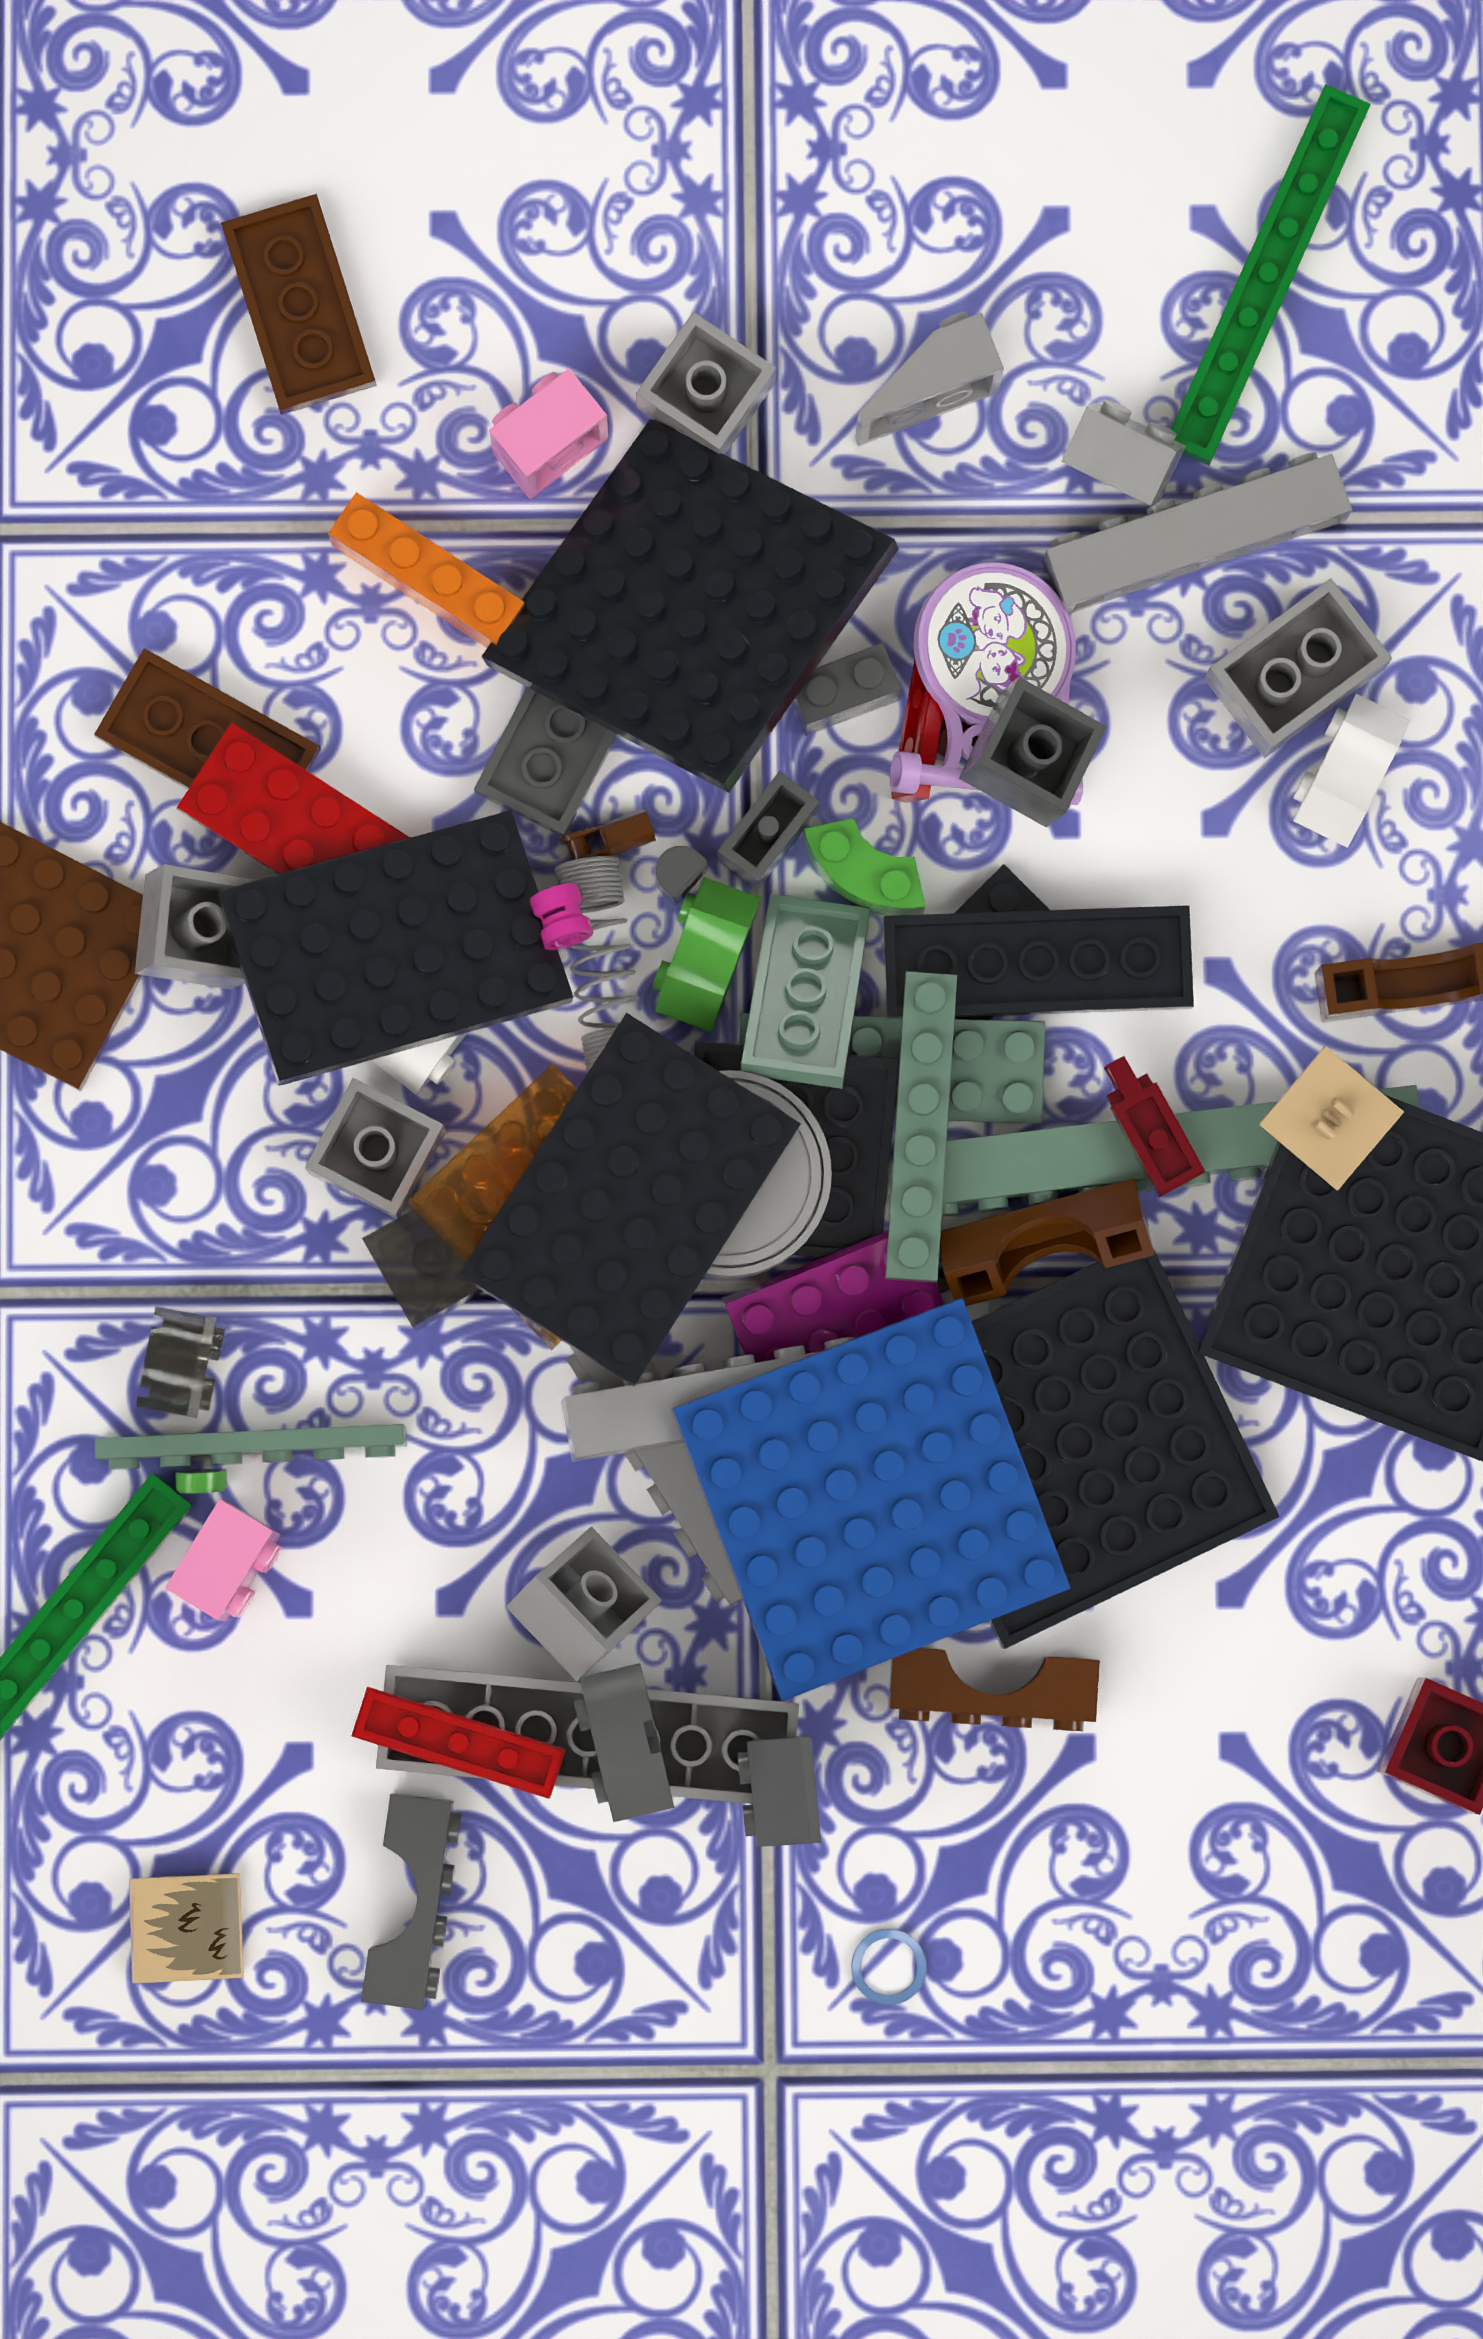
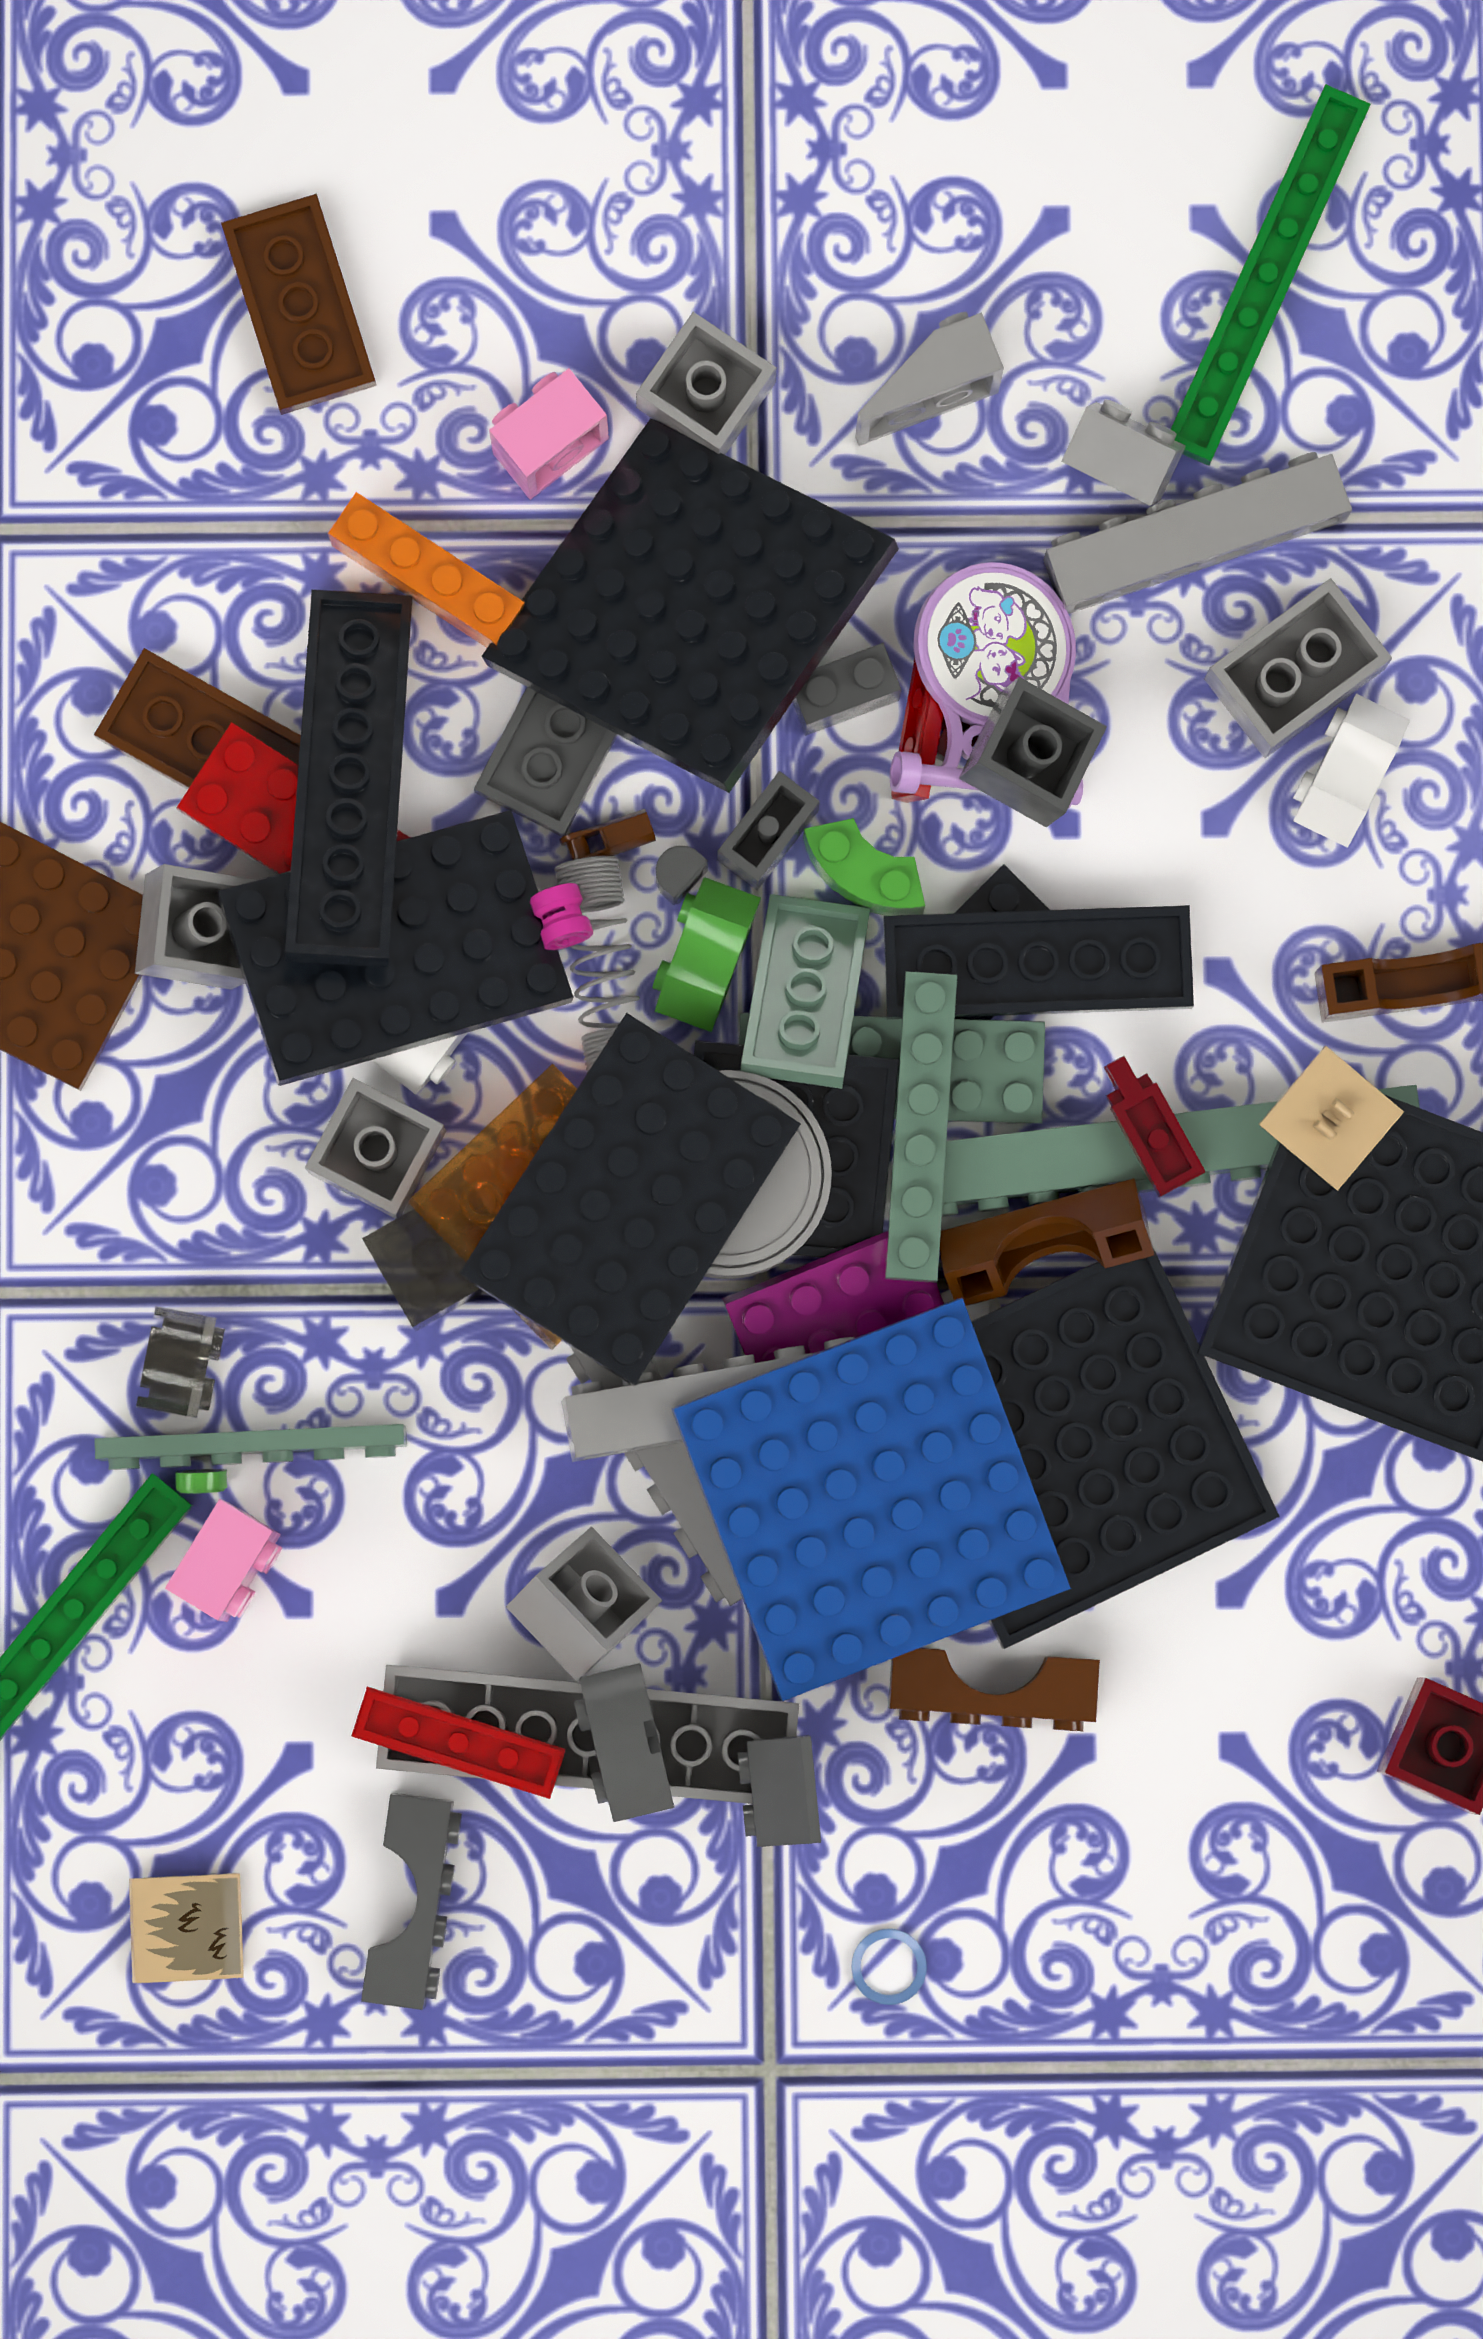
(349, 779): none -> black plate

